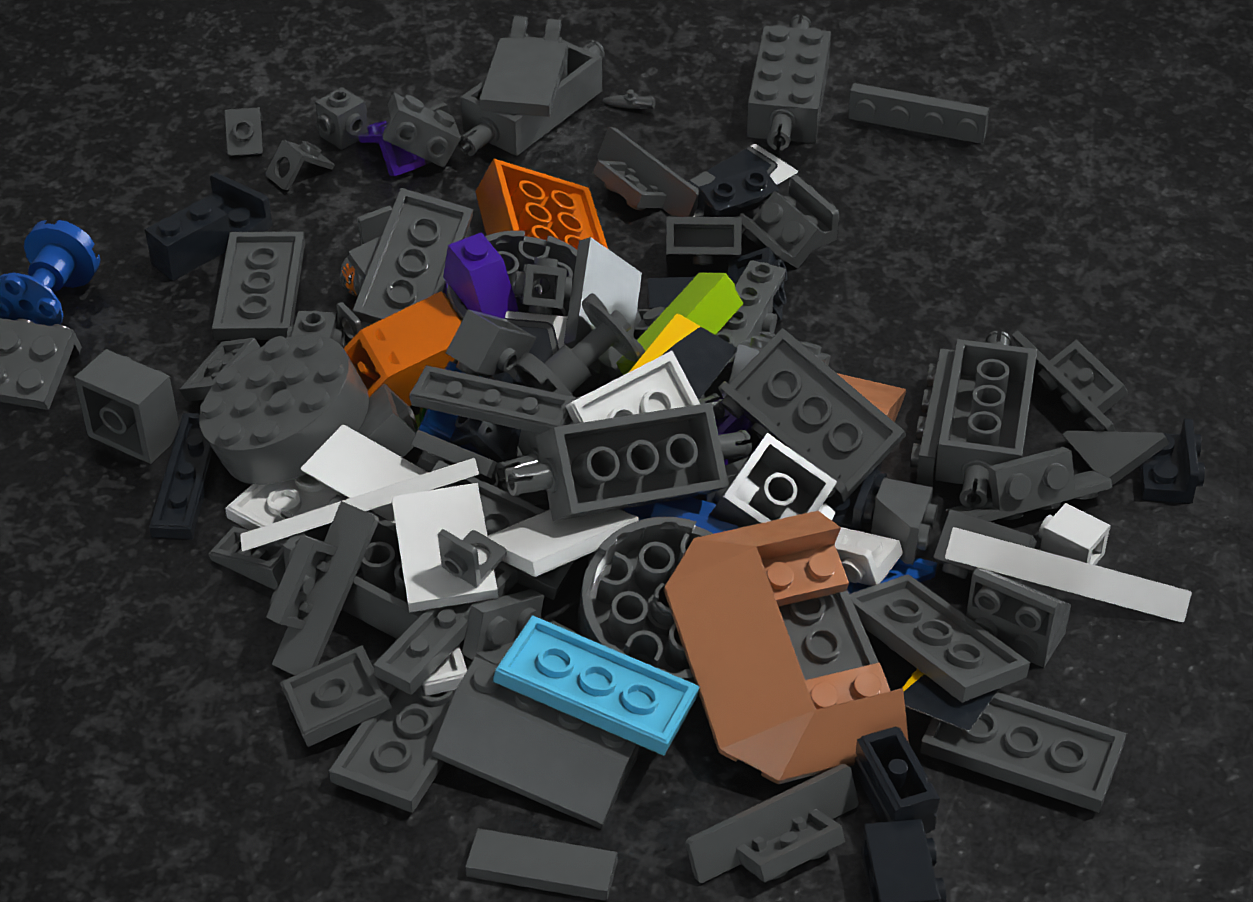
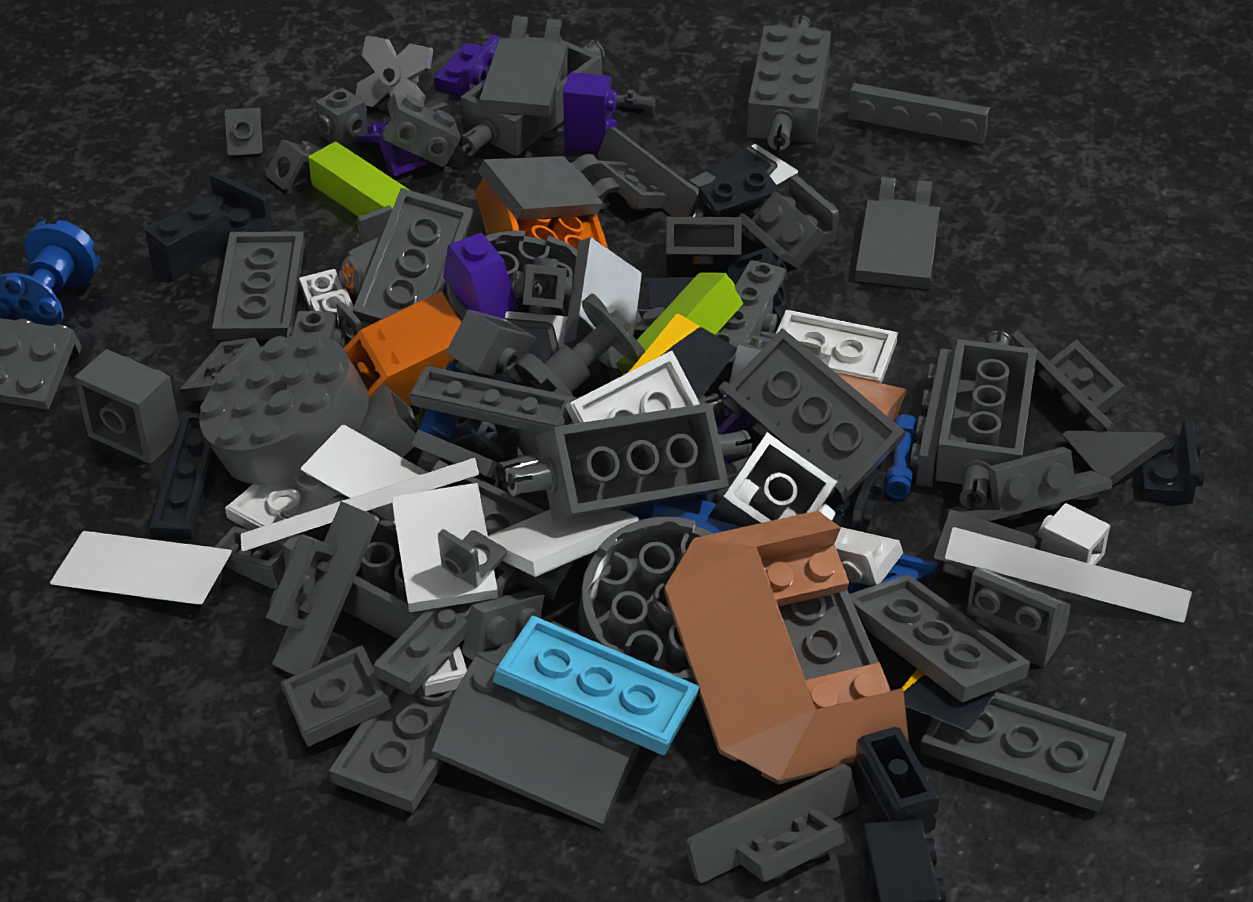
(141, 567): none -> white sticker
(324, 291): none -> white slope
(351, 180): none -> lime brick
(392, 71): none -> light grey plant
(466, 67): none -> dark purple bracket
(542, 864): dark grey tile -> none
(548, 186): none -> dark grey tile
(587, 111): none -> dark purple brick
(853, 347): none -> white tile
(898, 238): none -> dark grey tile
(899, 475): none -> blue bar
(904, 514): dark grey slope -> none

